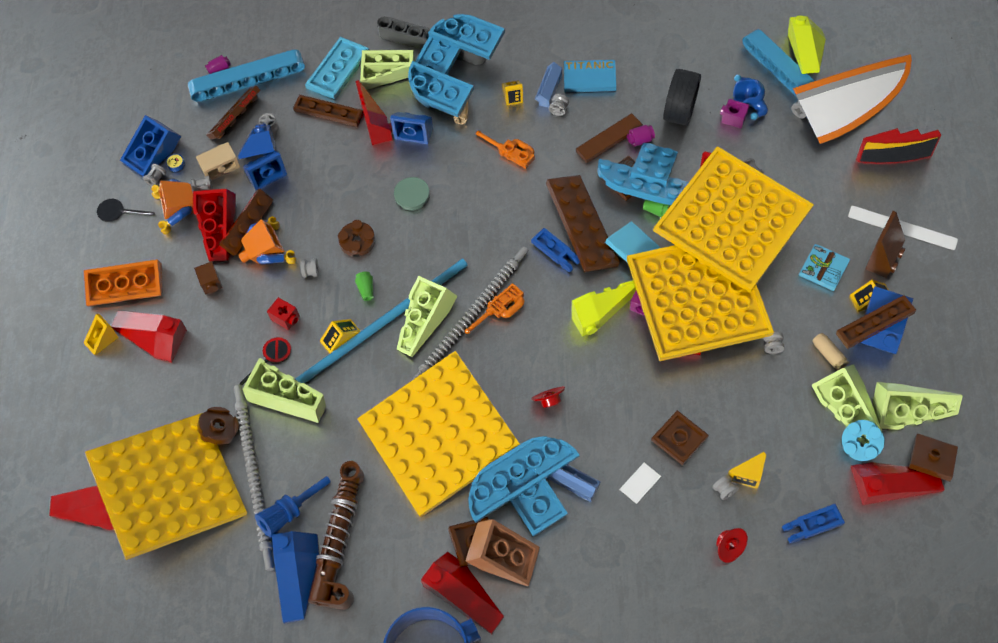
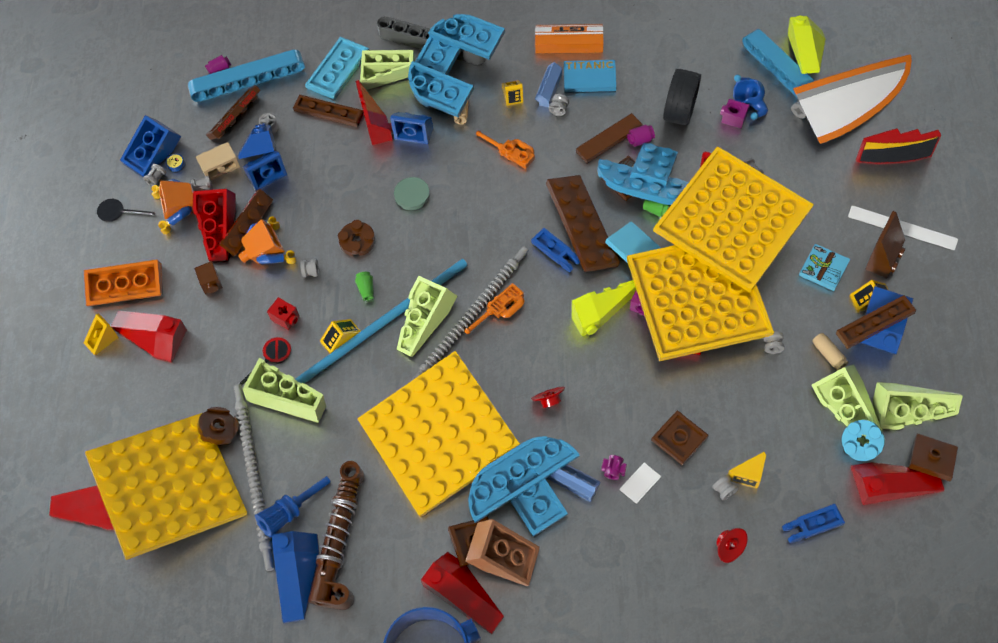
(569, 38): none -> orange slope
(613, 467): none -> magenta gear

